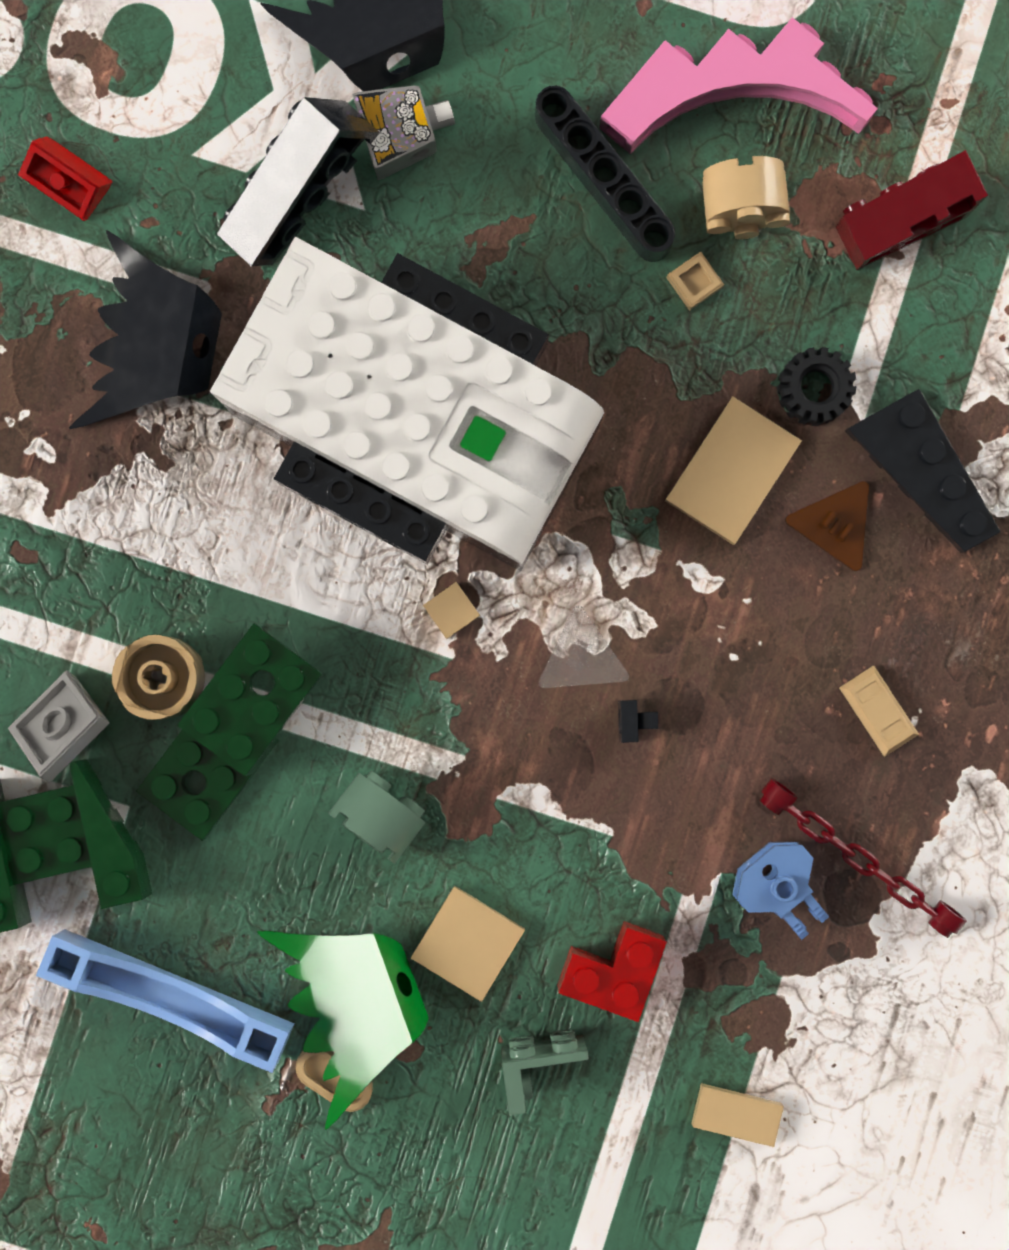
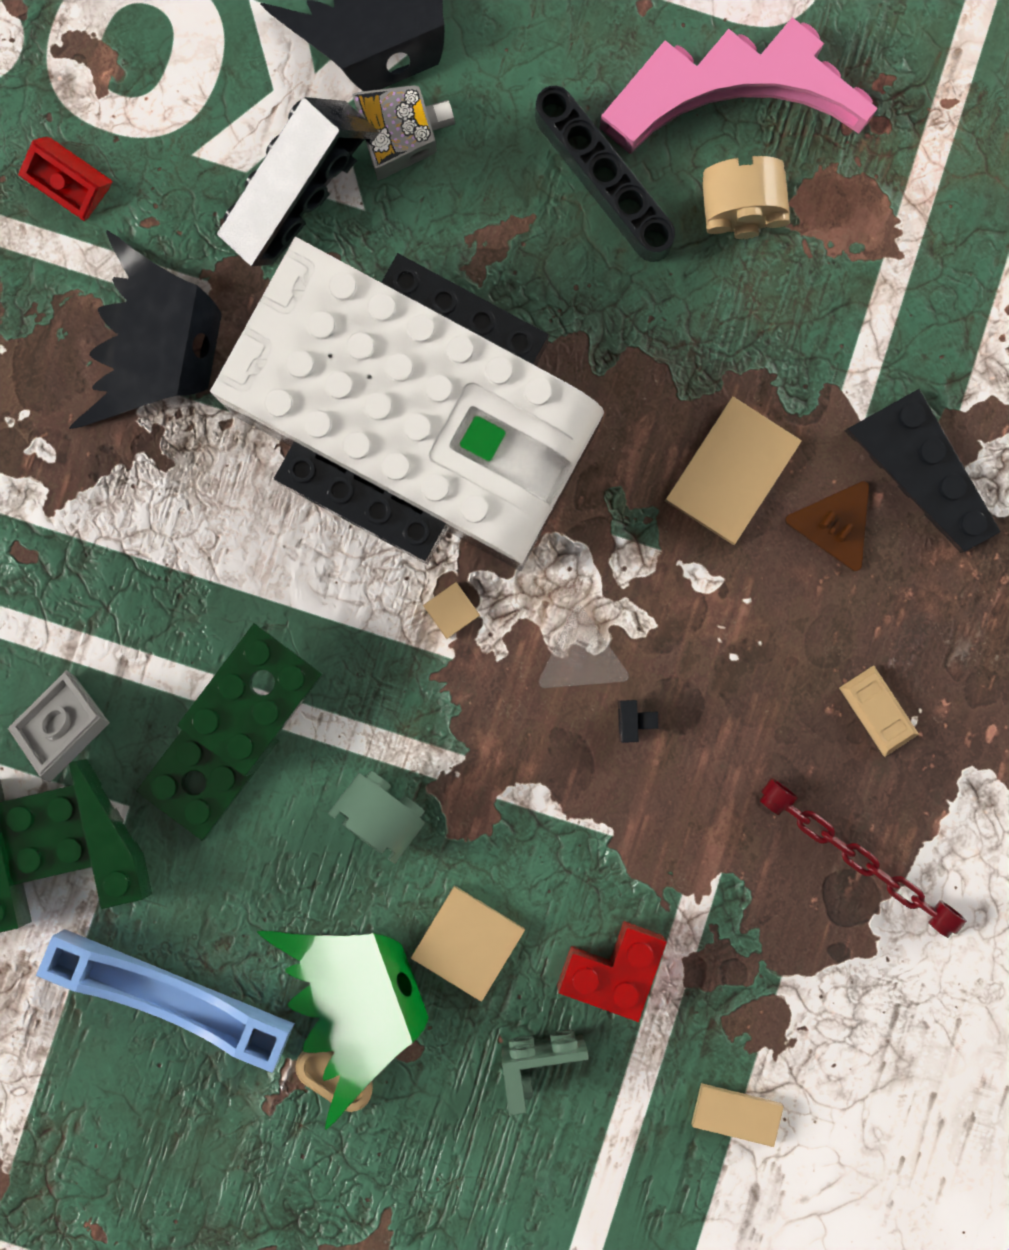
(138, 690): tan brick -> none
(695, 281): tan tile -> none
(782, 887): medium blue hinge -> none
(834, 369): black tyre -> none
(911, 210): dark red wedge -> none

